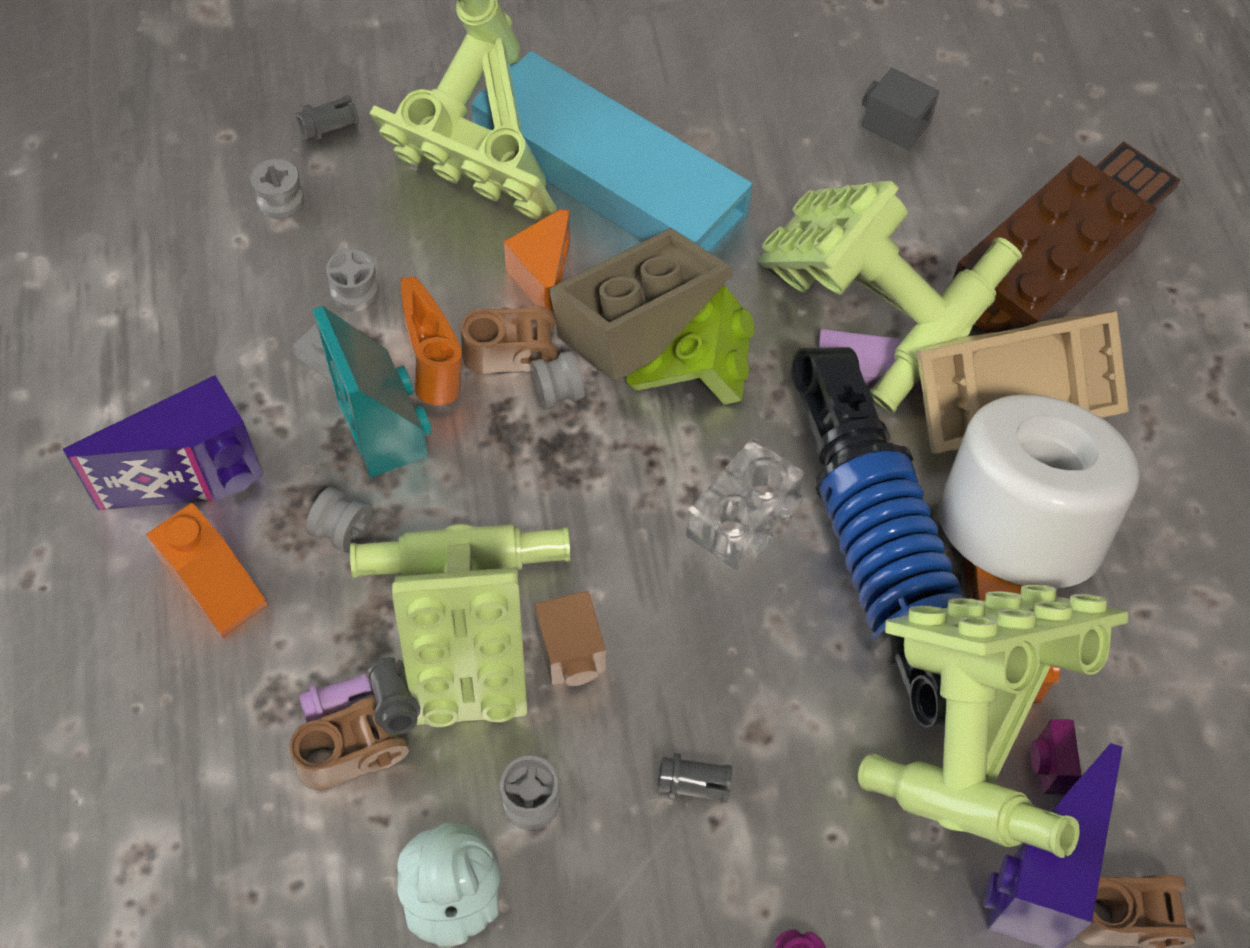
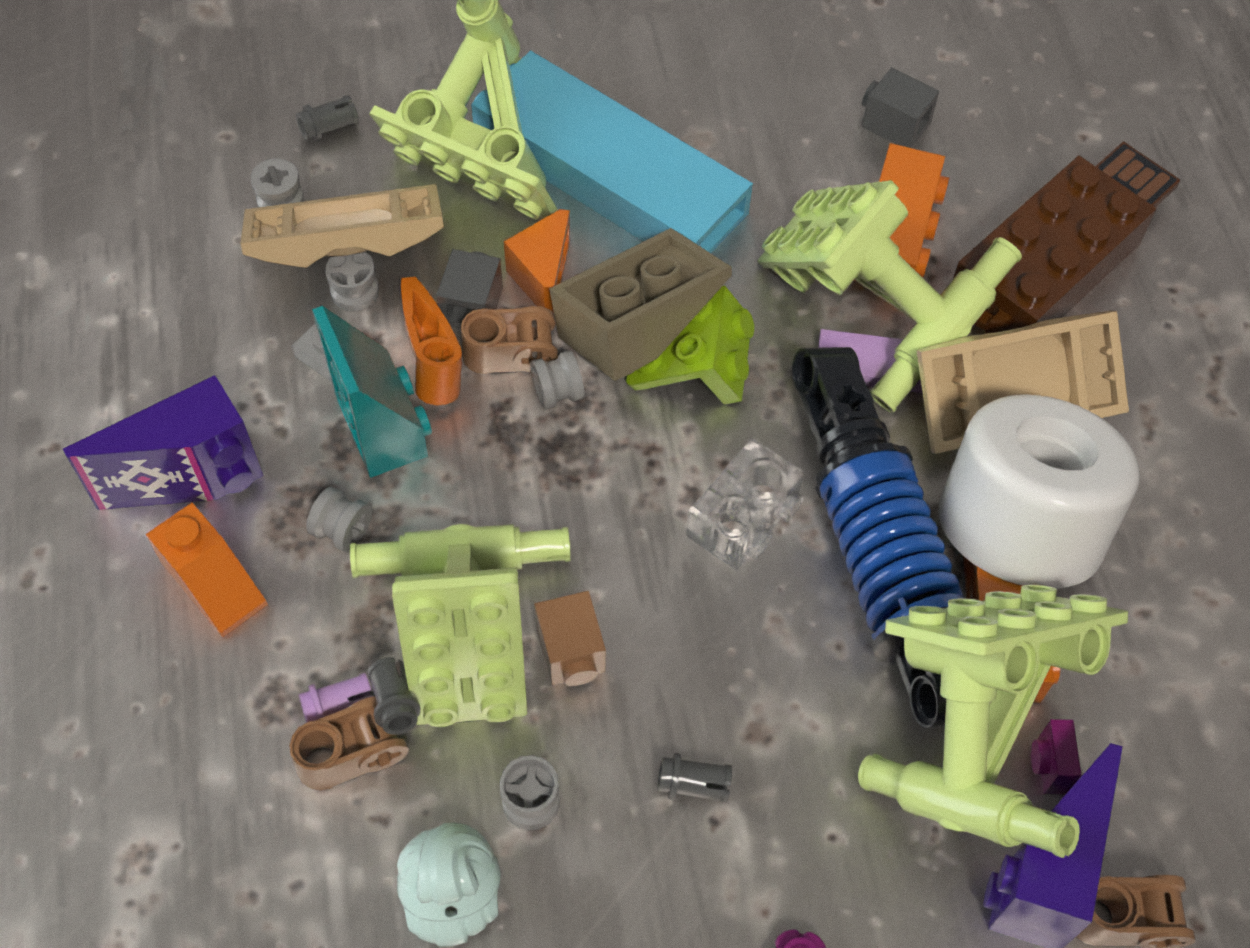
(341, 226): none -> tan slope
(469, 284): none -> dark grey brick
(920, 186): none -> orange brick

